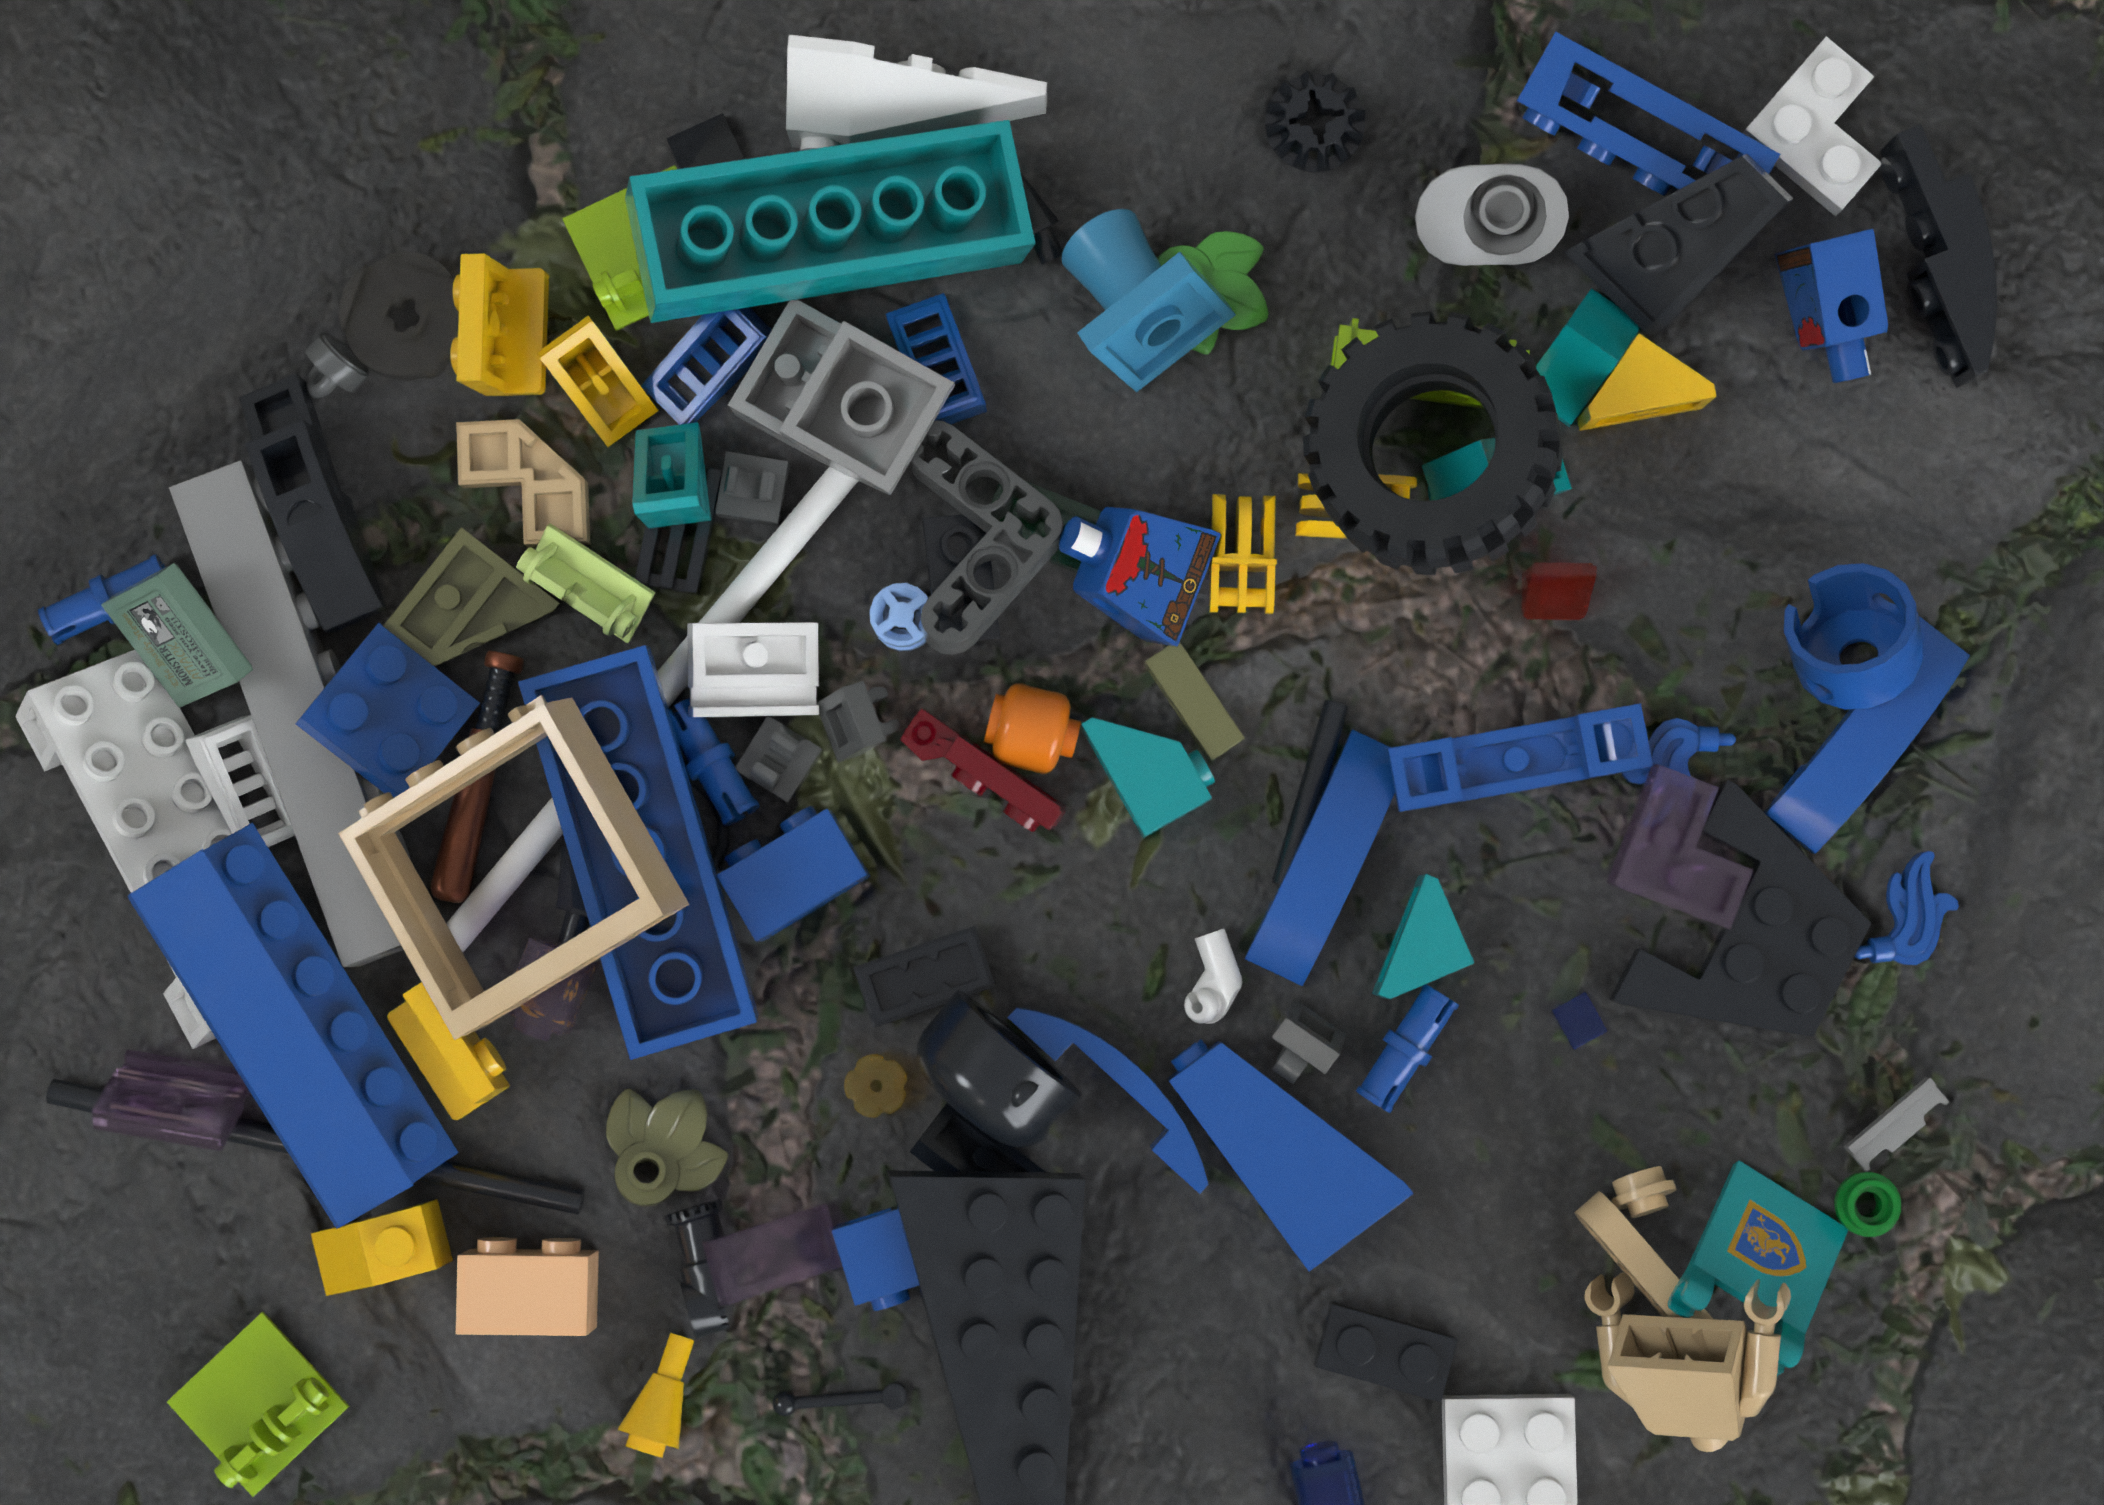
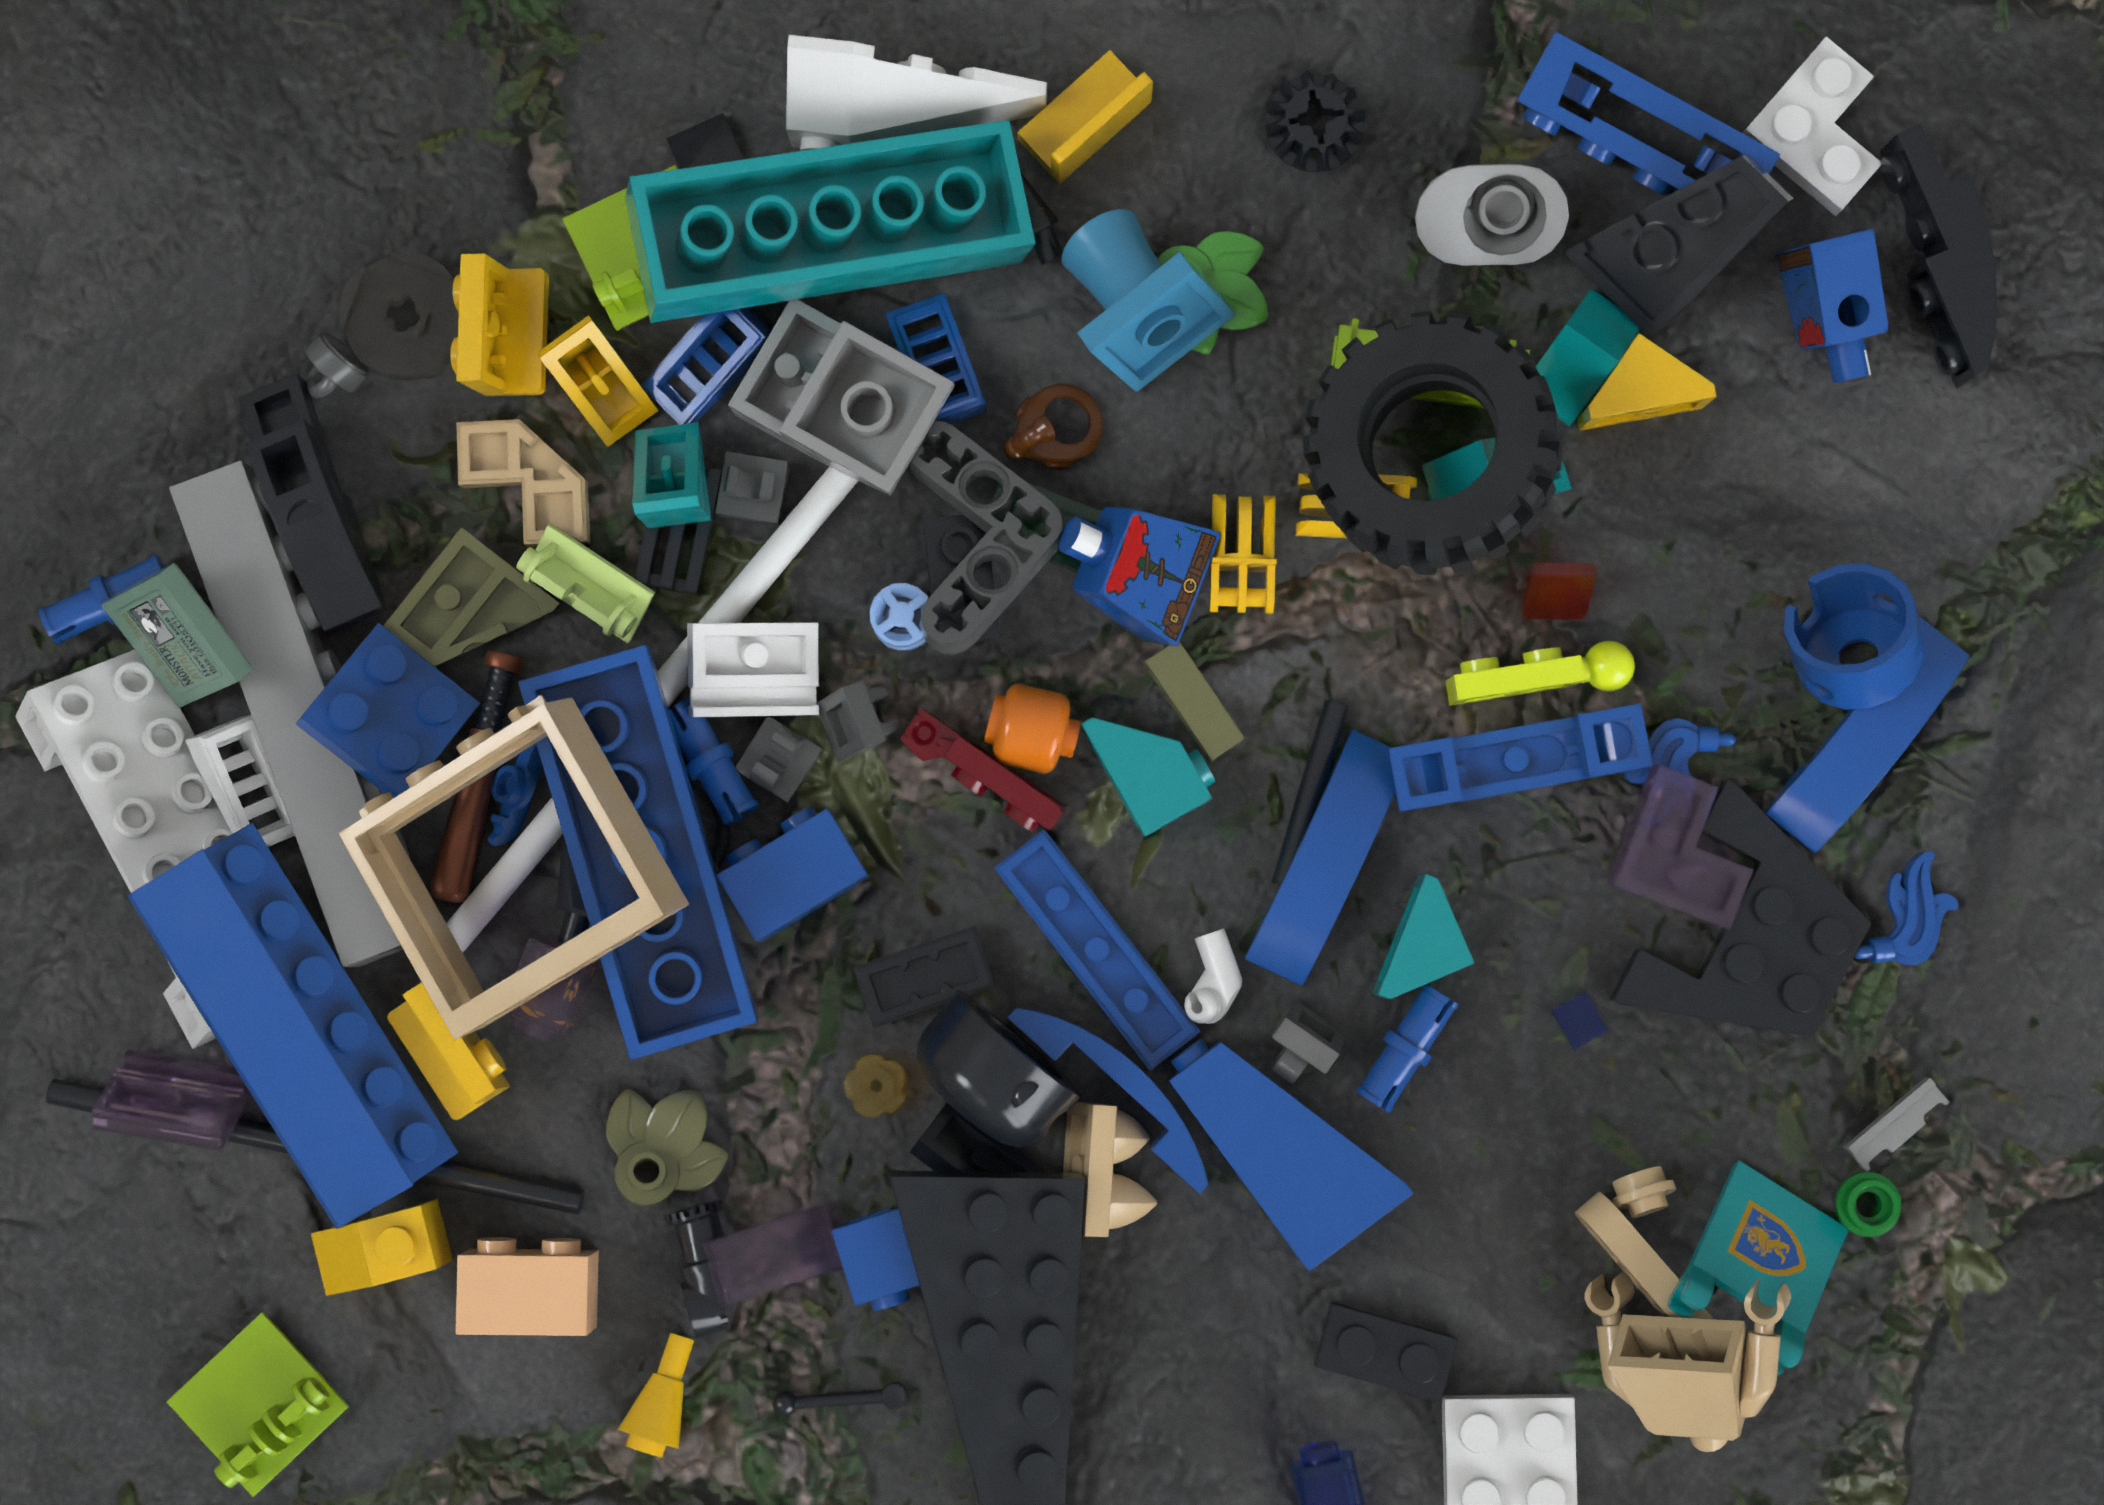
(514, 789): none -> blue piece
(1036, 436): none -> reddish brown piece
(1085, 116): none -> yellow panel
(1095, 1141): none -> tan tile
(1096, 949): none -> blue tile
(1605, 667): none -> neon yellow plate

